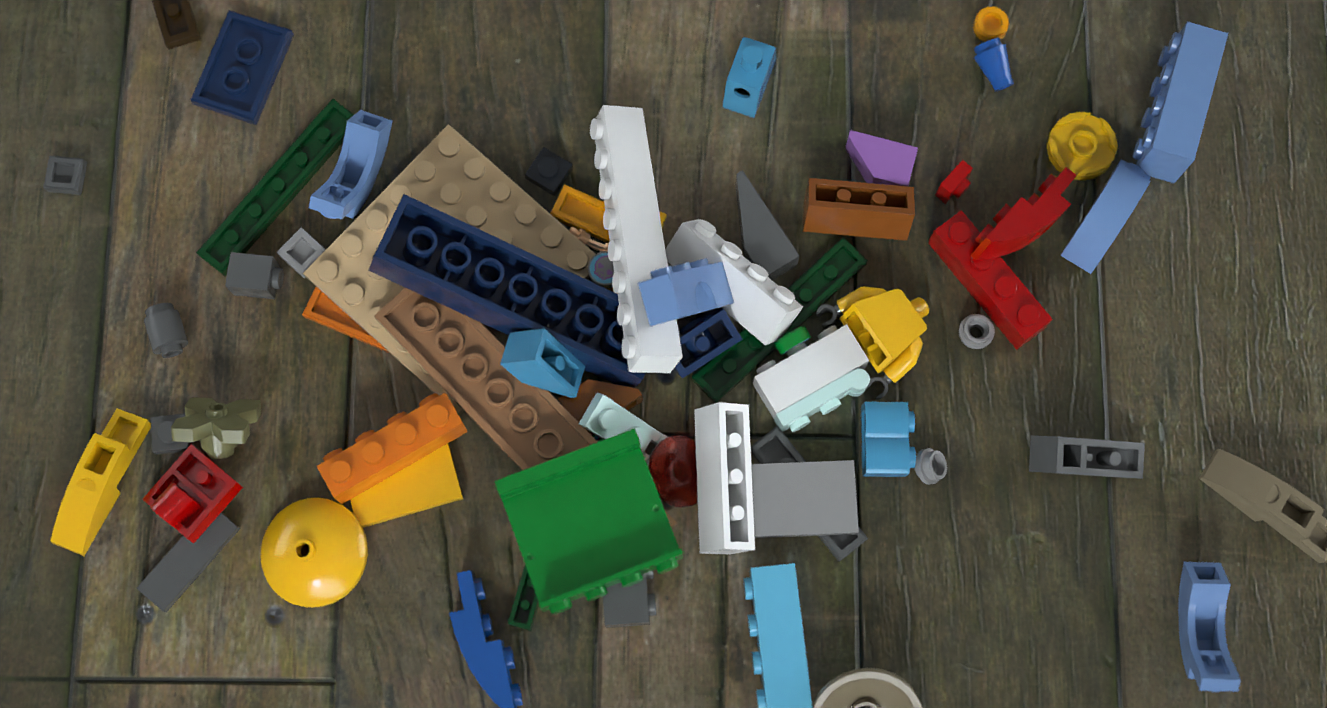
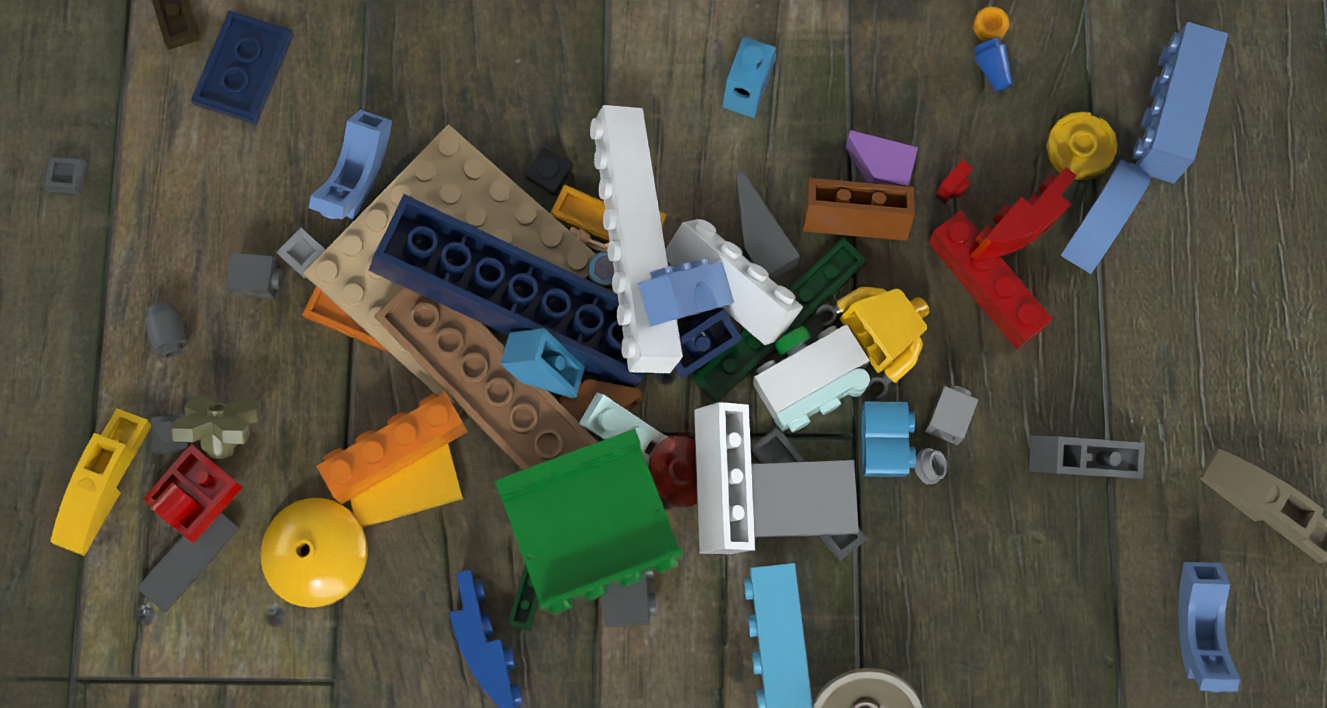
(277, 187): dark green tile -> none
(952, 414): none -> light grey brick
(981, 322): light grey plate -> none

